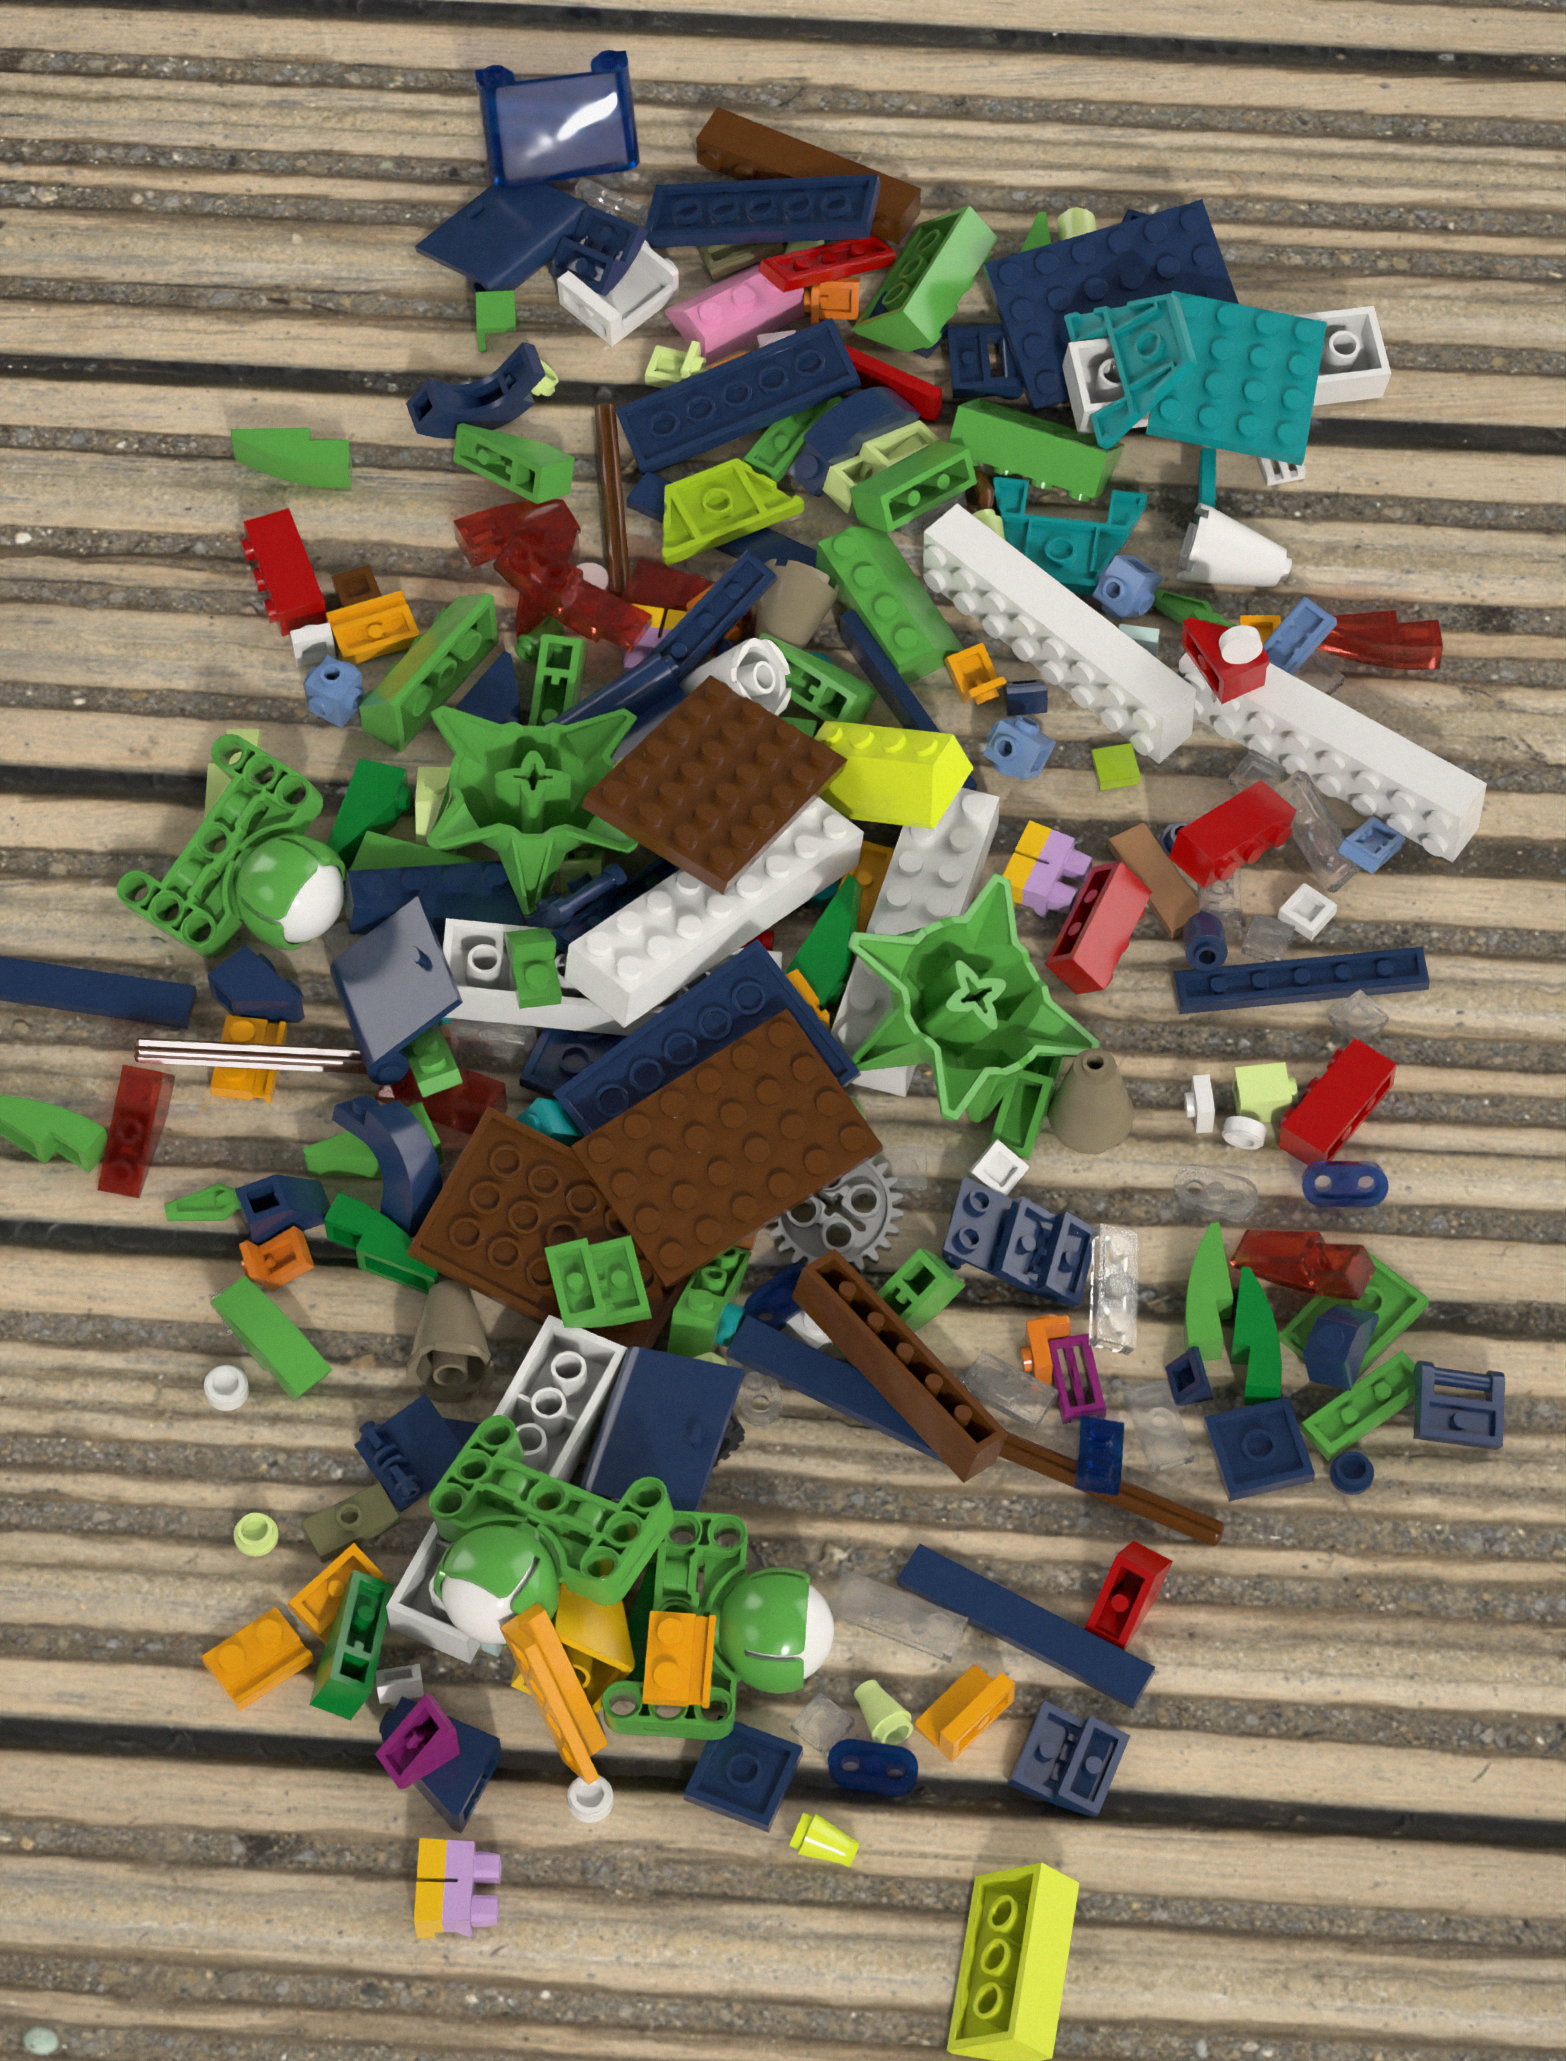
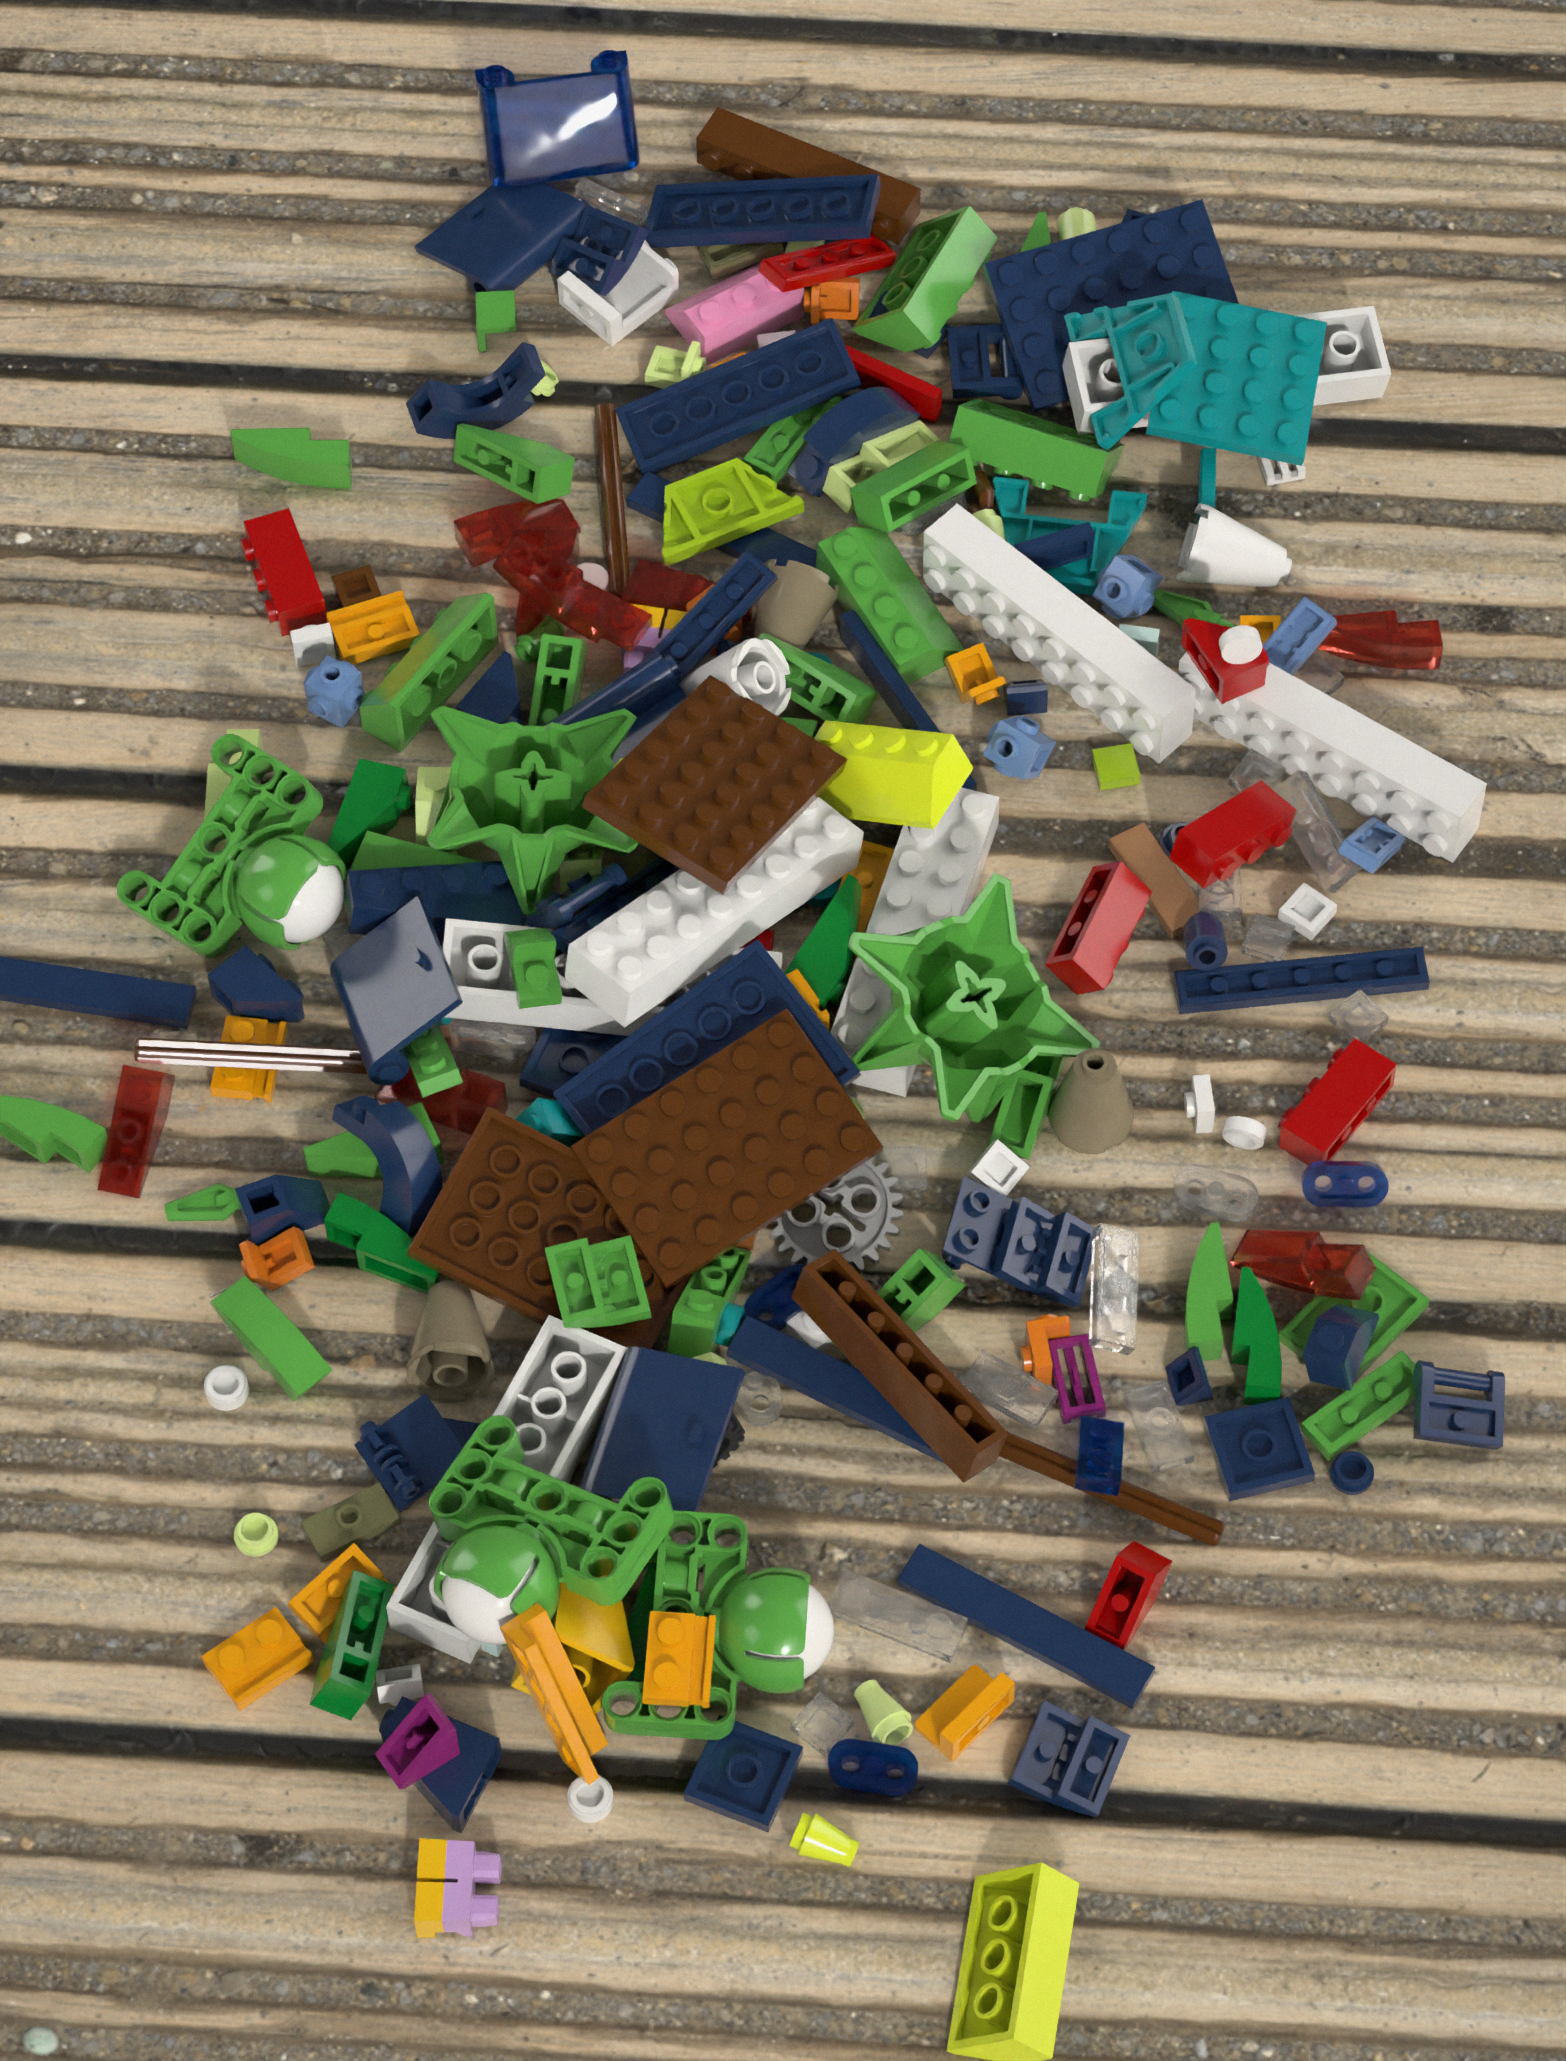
(1040, 867): lavender hips -> none
(1059, 547): none -> dark blue tile
(1263, 1091): yellowish green brick -> none

